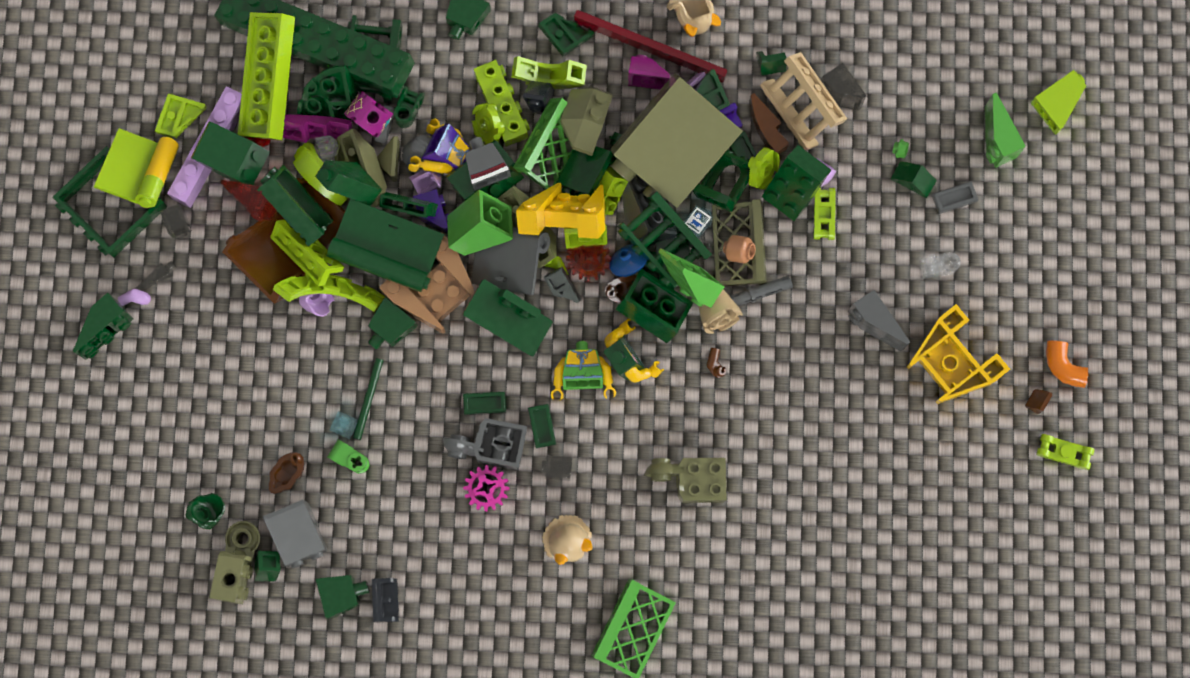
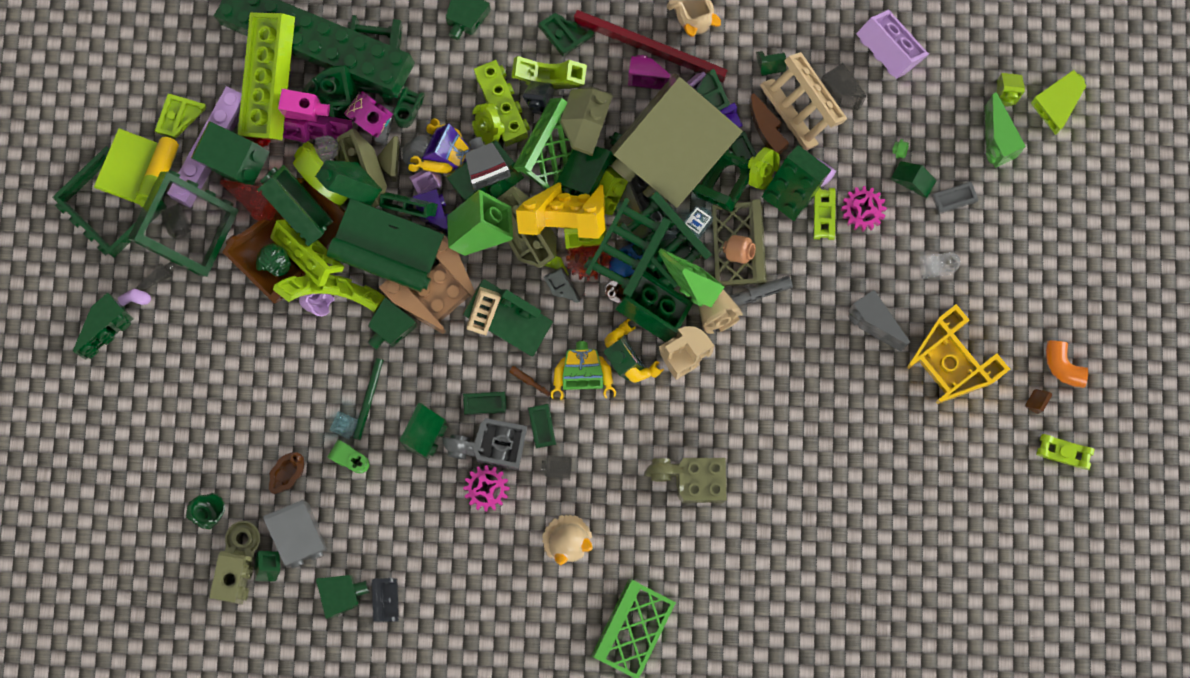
(147, 212): none -> dark green window
(273, 259): none -> dark green hair
(301, 106): none -> dark pink torso
(423, 432): none -> dark green slope
(476, 308): none -> tan slope
(513, 260): dark grey door -> none
(528, 380): none -> reddish brown piece
(638, 265): none -> dark green fence
(686, 350): none -> tan brick
(713, 364): reddish brown arm -> none
(856, 206): none -> dark pink gear
(891, 43): none -> lavender slope
(1010, 88): none -> lime slope

